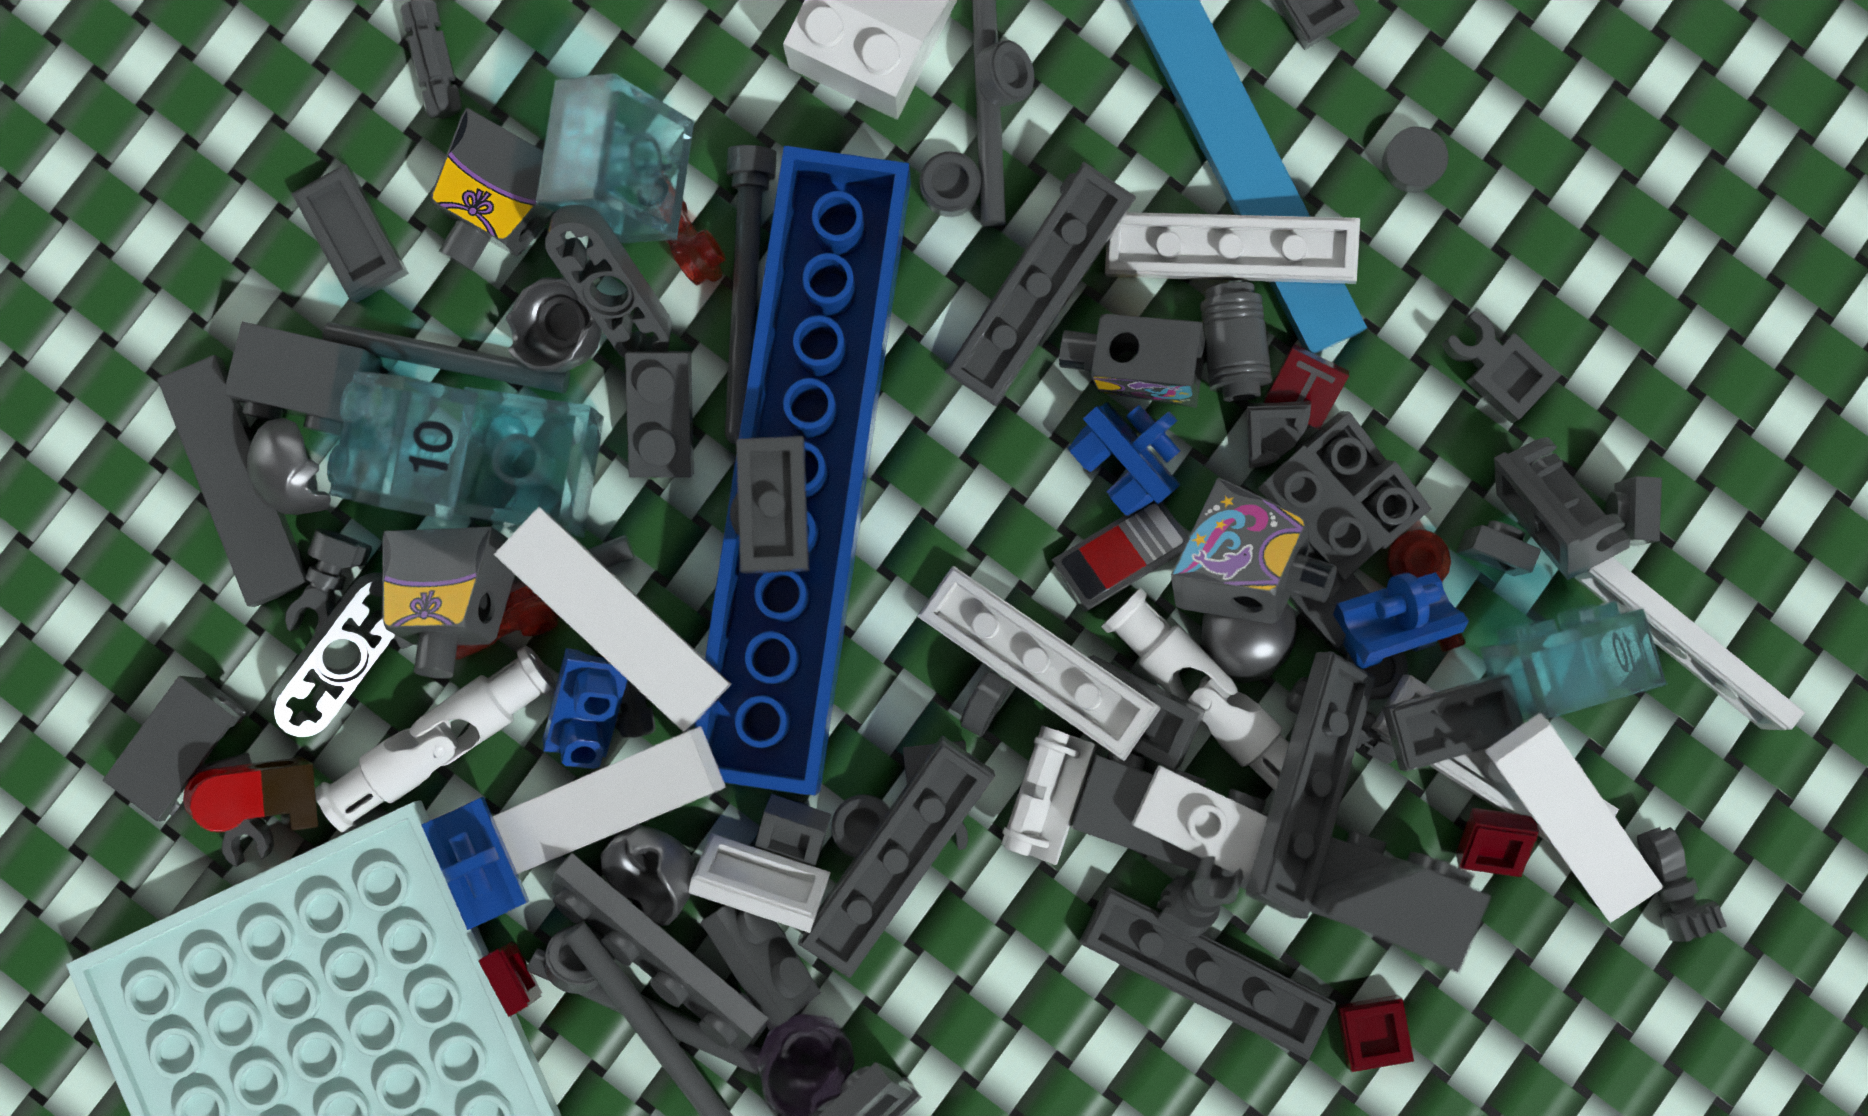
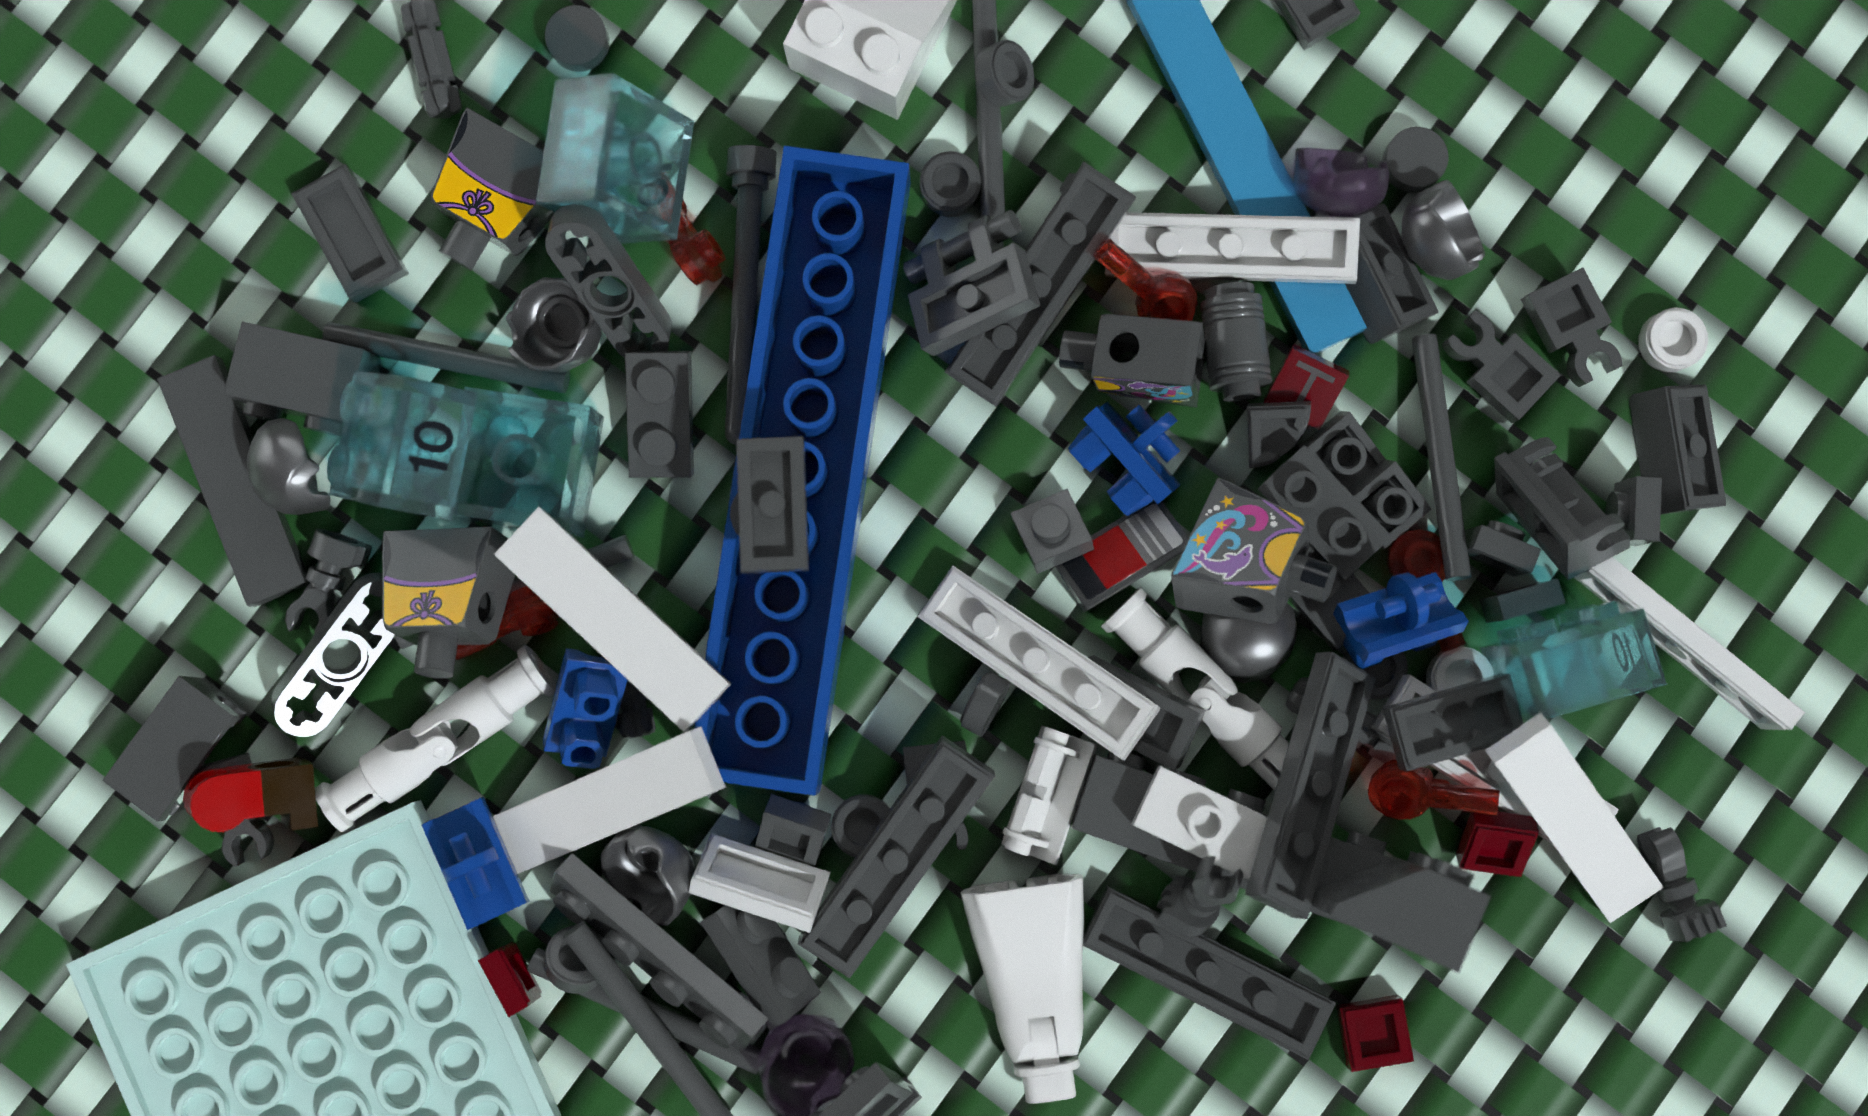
(577, 38): none -> dark grey tile
(976, 296): none -> dark grey plate
(1033, 971): none -> white piece
(1052, 531): none -> dark grey plate
(1157, 296): none -> clear red plate
(1338, 181): none -> clear purple hair
(1388, 282): none -> dark grey slope
(1412, 792): none -> clear red plate
(1441, 233): none -> flat silver hair
(1441, 458): none -> dark grey bar
(1457, 668): none -> white tile
(1522, 601): none -> dark grey tile
(1569, 316): none -> dark grey plate
(1673, 340): none -> white tile
(1679, 446): none -> dark grey slope

